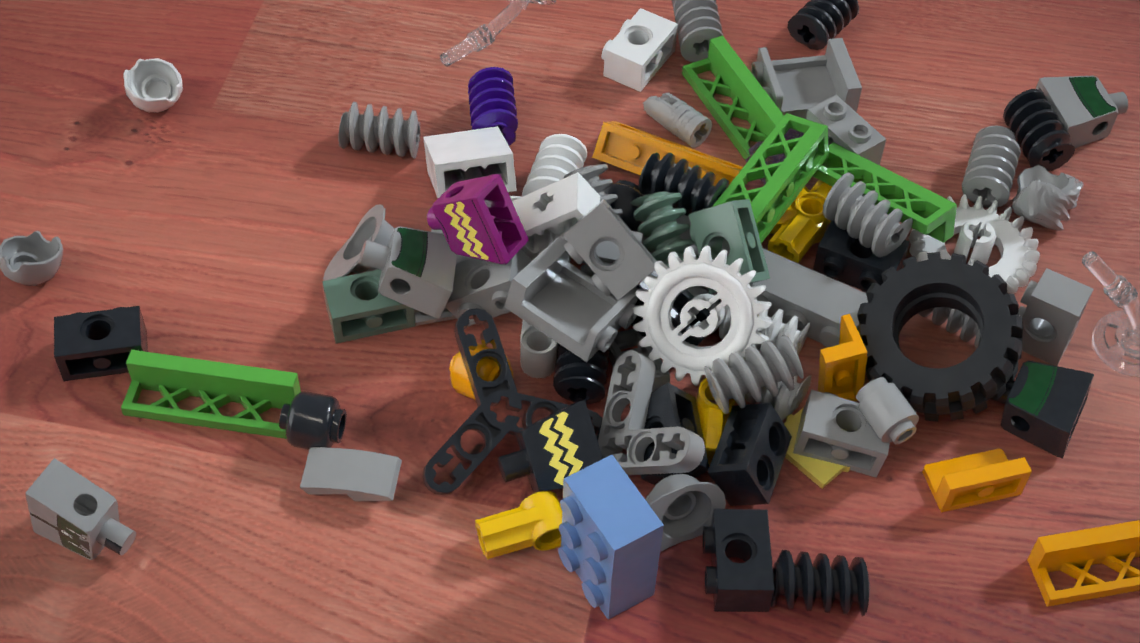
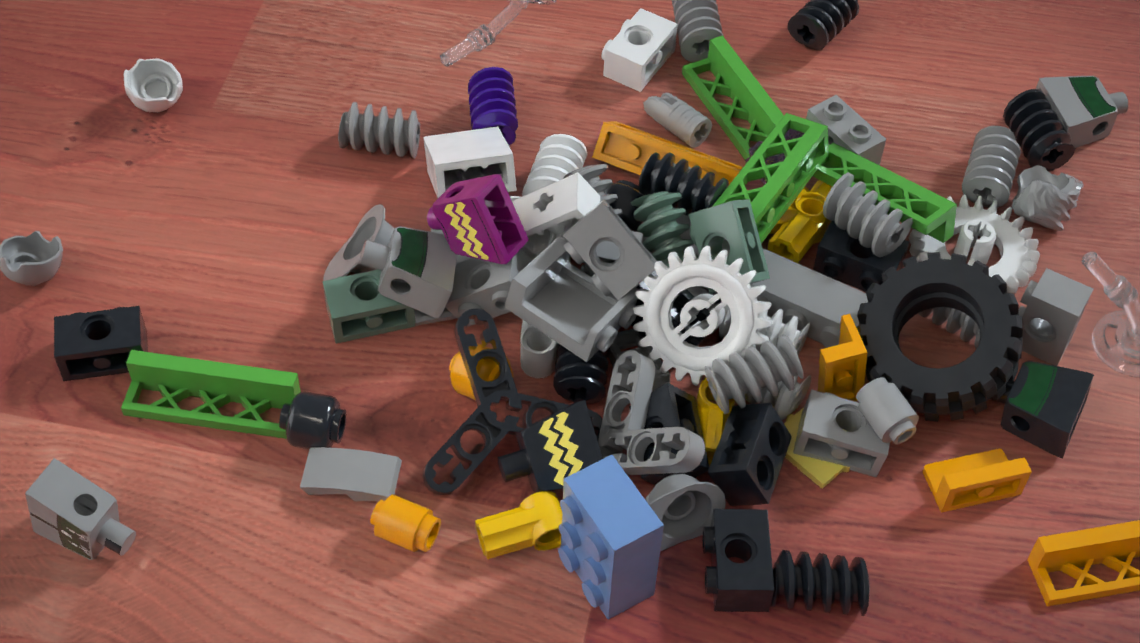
(405, 523): none -> light orange brick
(807, 81): light grey panel -> none

